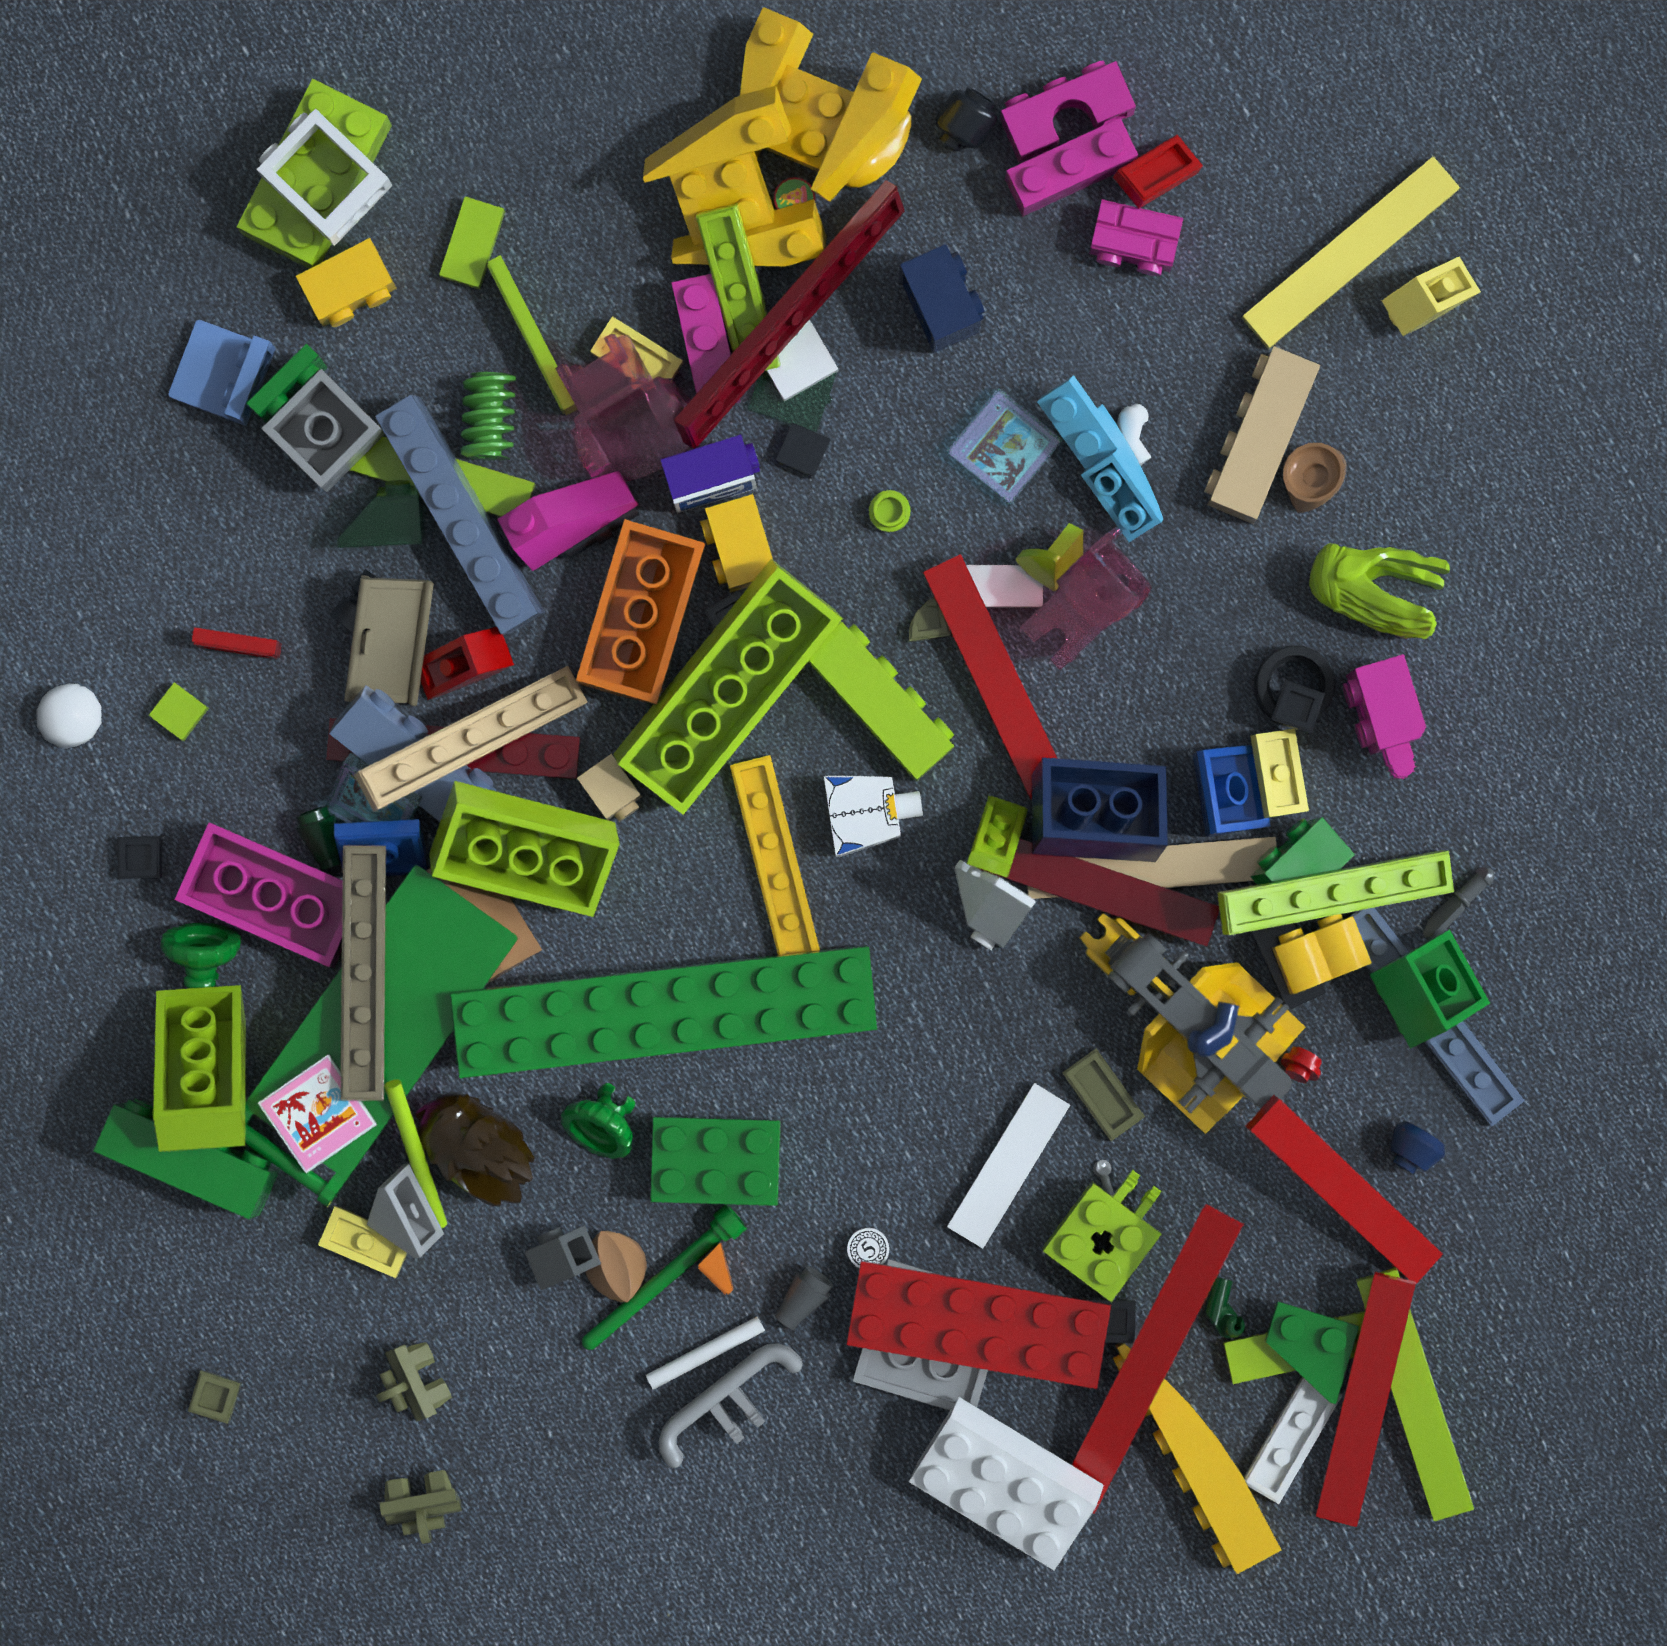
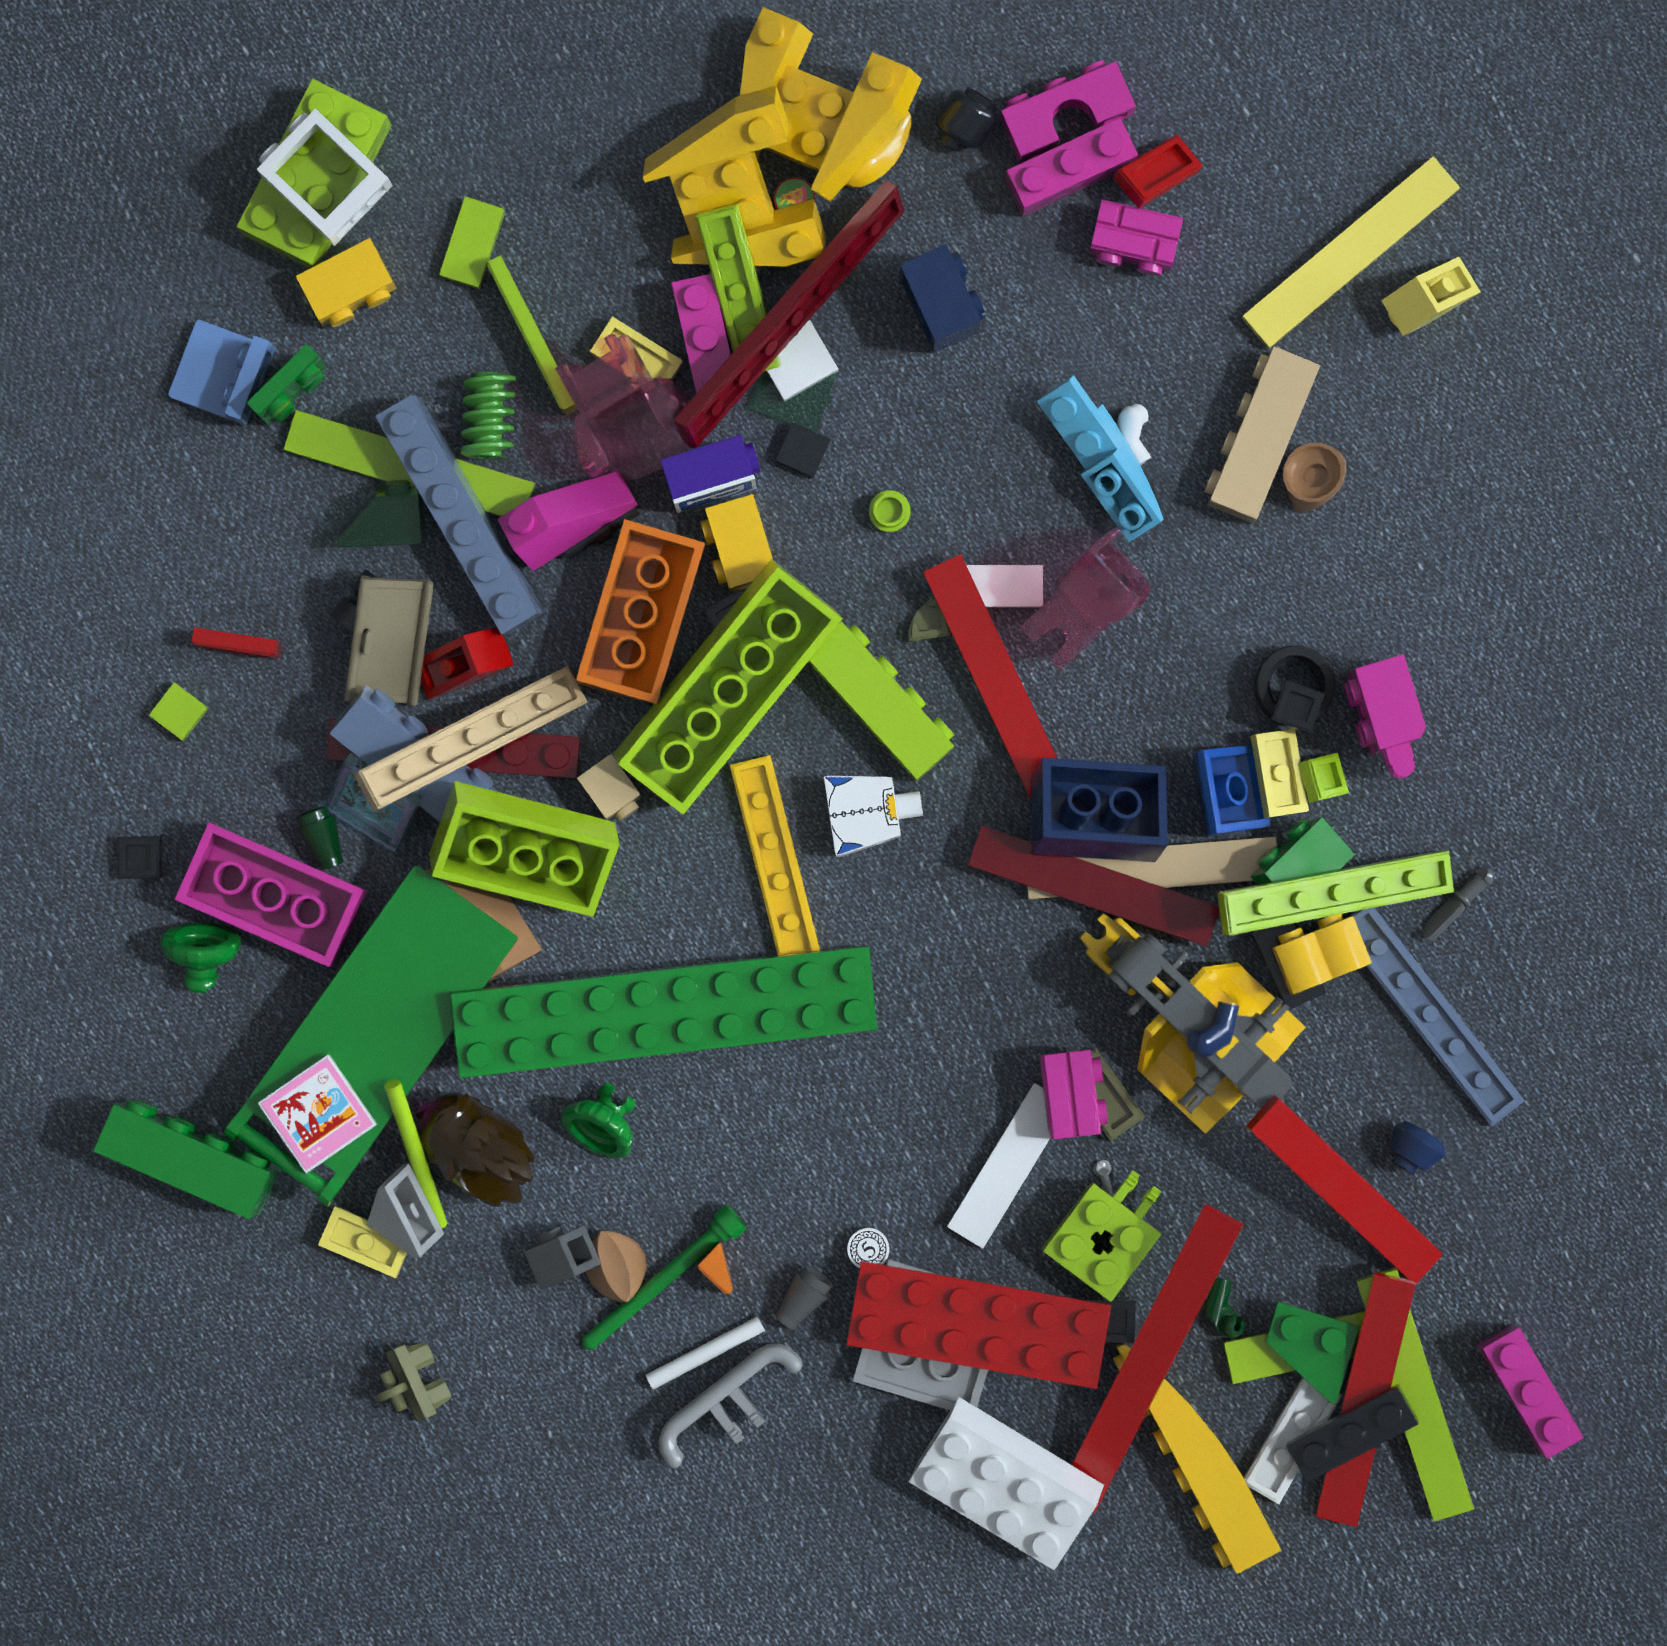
(68, 715): white hair -> none
(200, 1068): lime brick -> none
(214, 1396): olive tile -> none
(323, 430): light grey brick -> none
(363, 973): dark tan tile -> none
(401, 837): blue plate -> none
(402, 1507): olive hips -> none
(715, 1161): green brick -> none
(990, 905): white wedge -> none
(997, 836): lime tile -> none
(1004, 446): clear light blue tile -> none
(1050, 564): lime tile -> none
(1072, 1095): none -> dark pink brick
(1301, 1065): red plate -> none
(1323, 777): none -> lime tile
(1344, 583): lime hair -> none
(1352, 1433): none -> black plate
(1429, 989): green slope -> none
(1530, 1391): none -> dark pink arch

